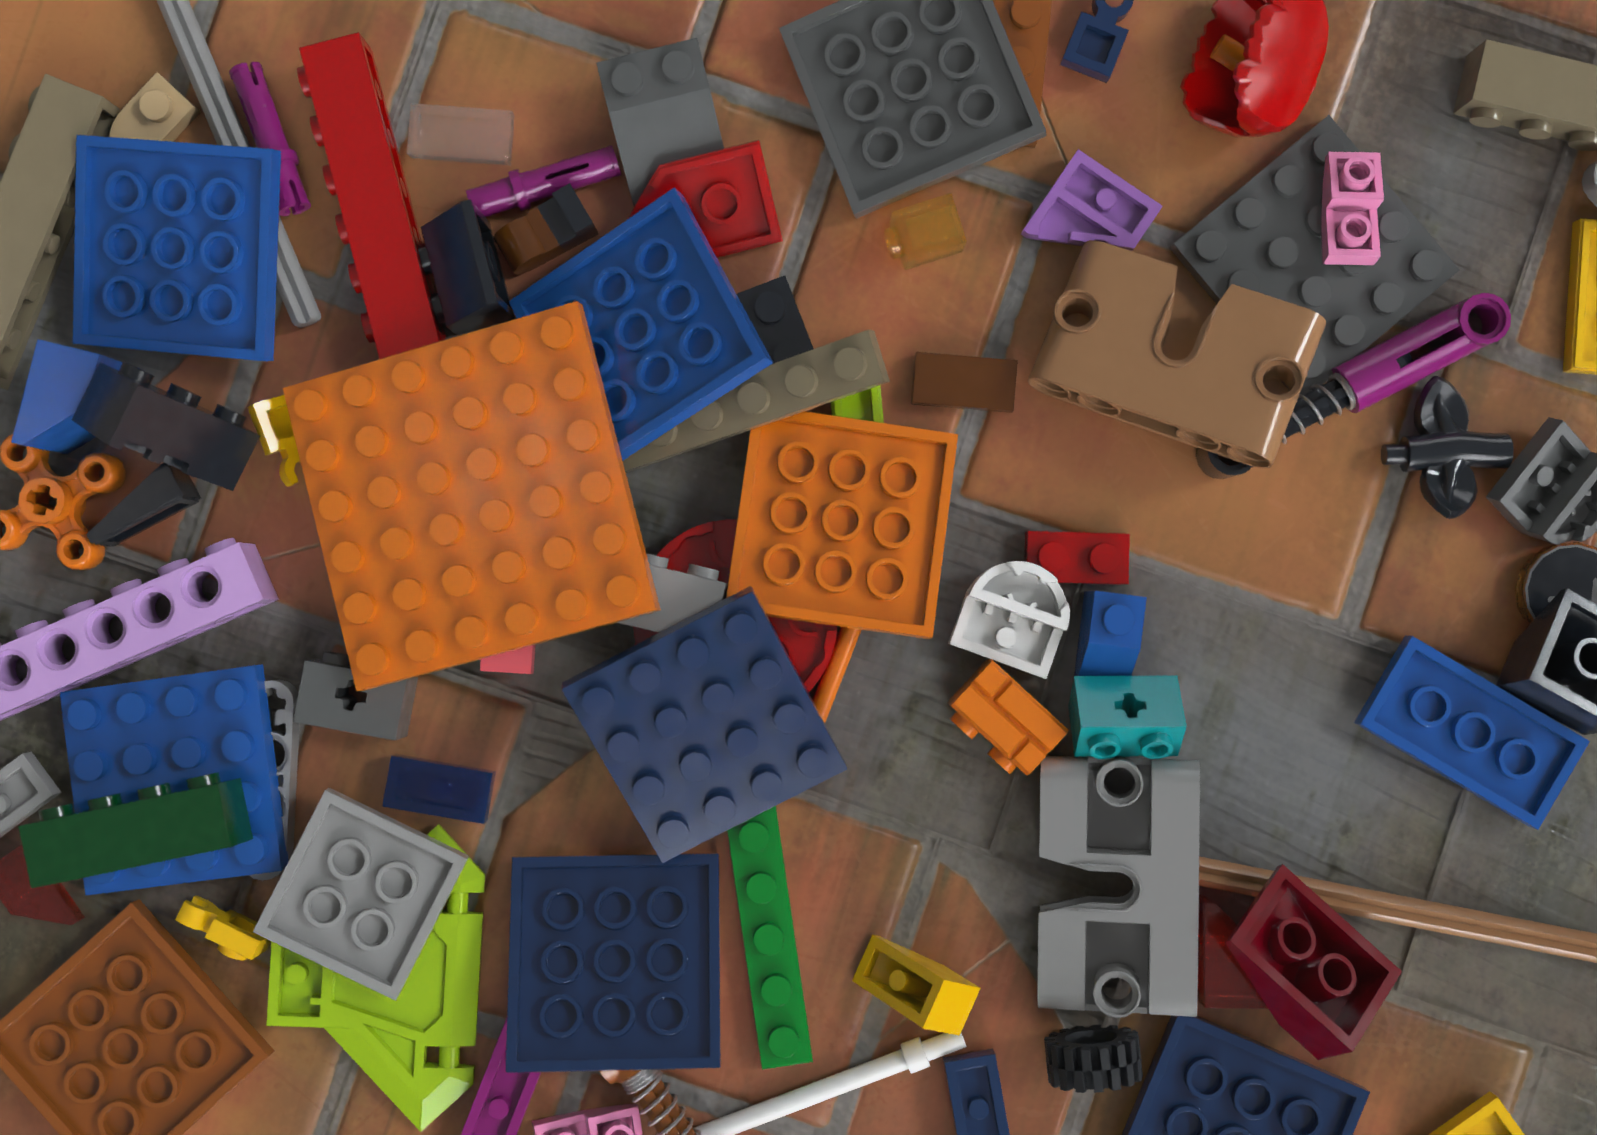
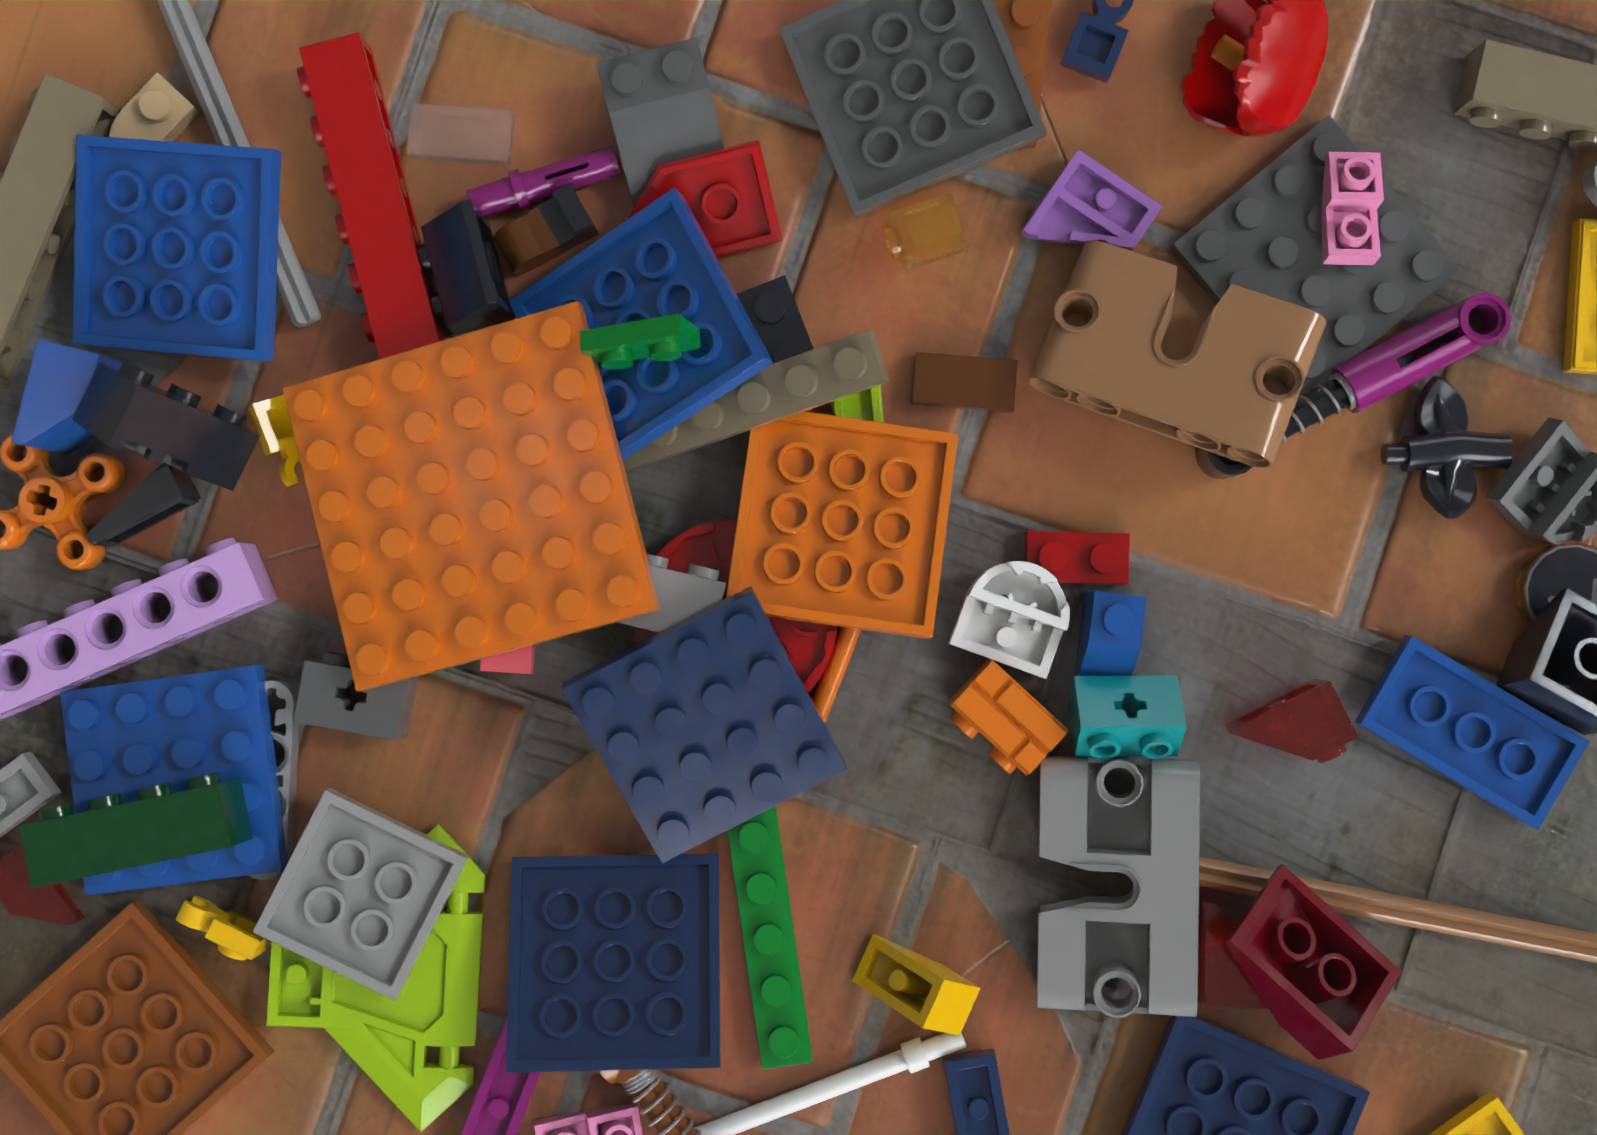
(269, 134): magenta pin -> none
(439, 788): clear blue plate -> none
(653, 338): none -> green plate
(1093, 1058): black tyre -> none
(1301, 722): none -> clear red slope

